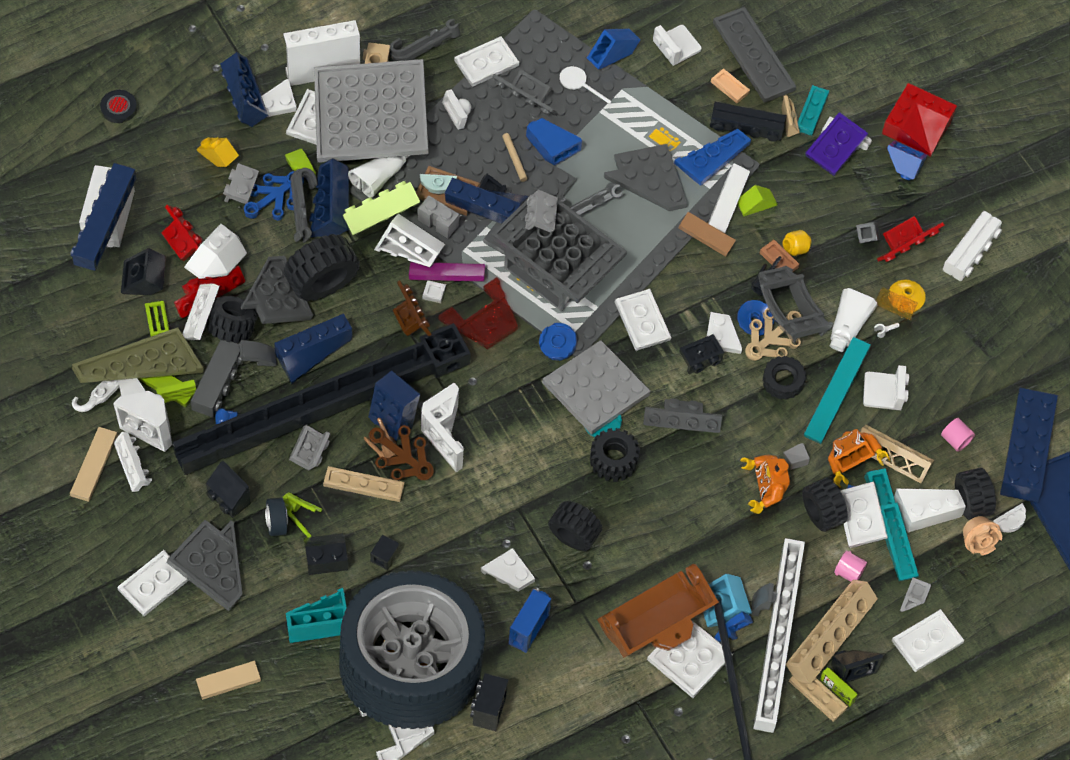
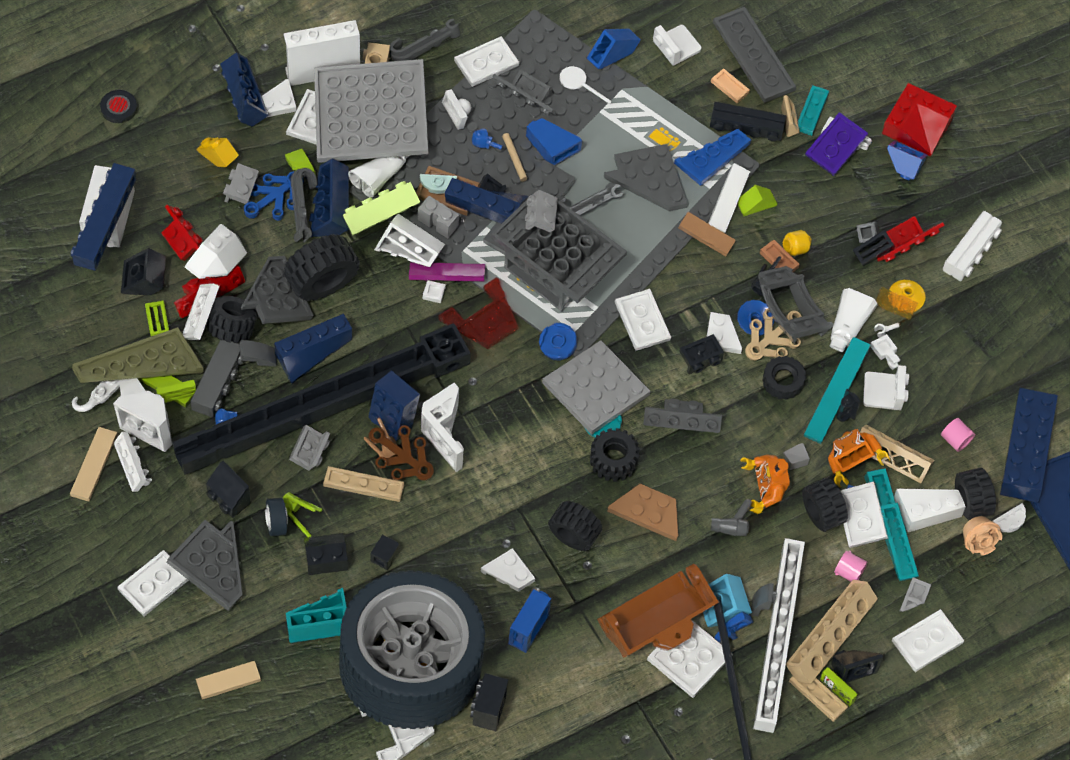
(409, 314): reddish brown bracket -> none
(483, 140): none -> blue piece
(648, 509): none -> medium nougat wing
(733, 526): none -> dark grey piece
(849, 406): none -> black hinge
(869, 242): none -> black tile
(886, 349): none -> white plate

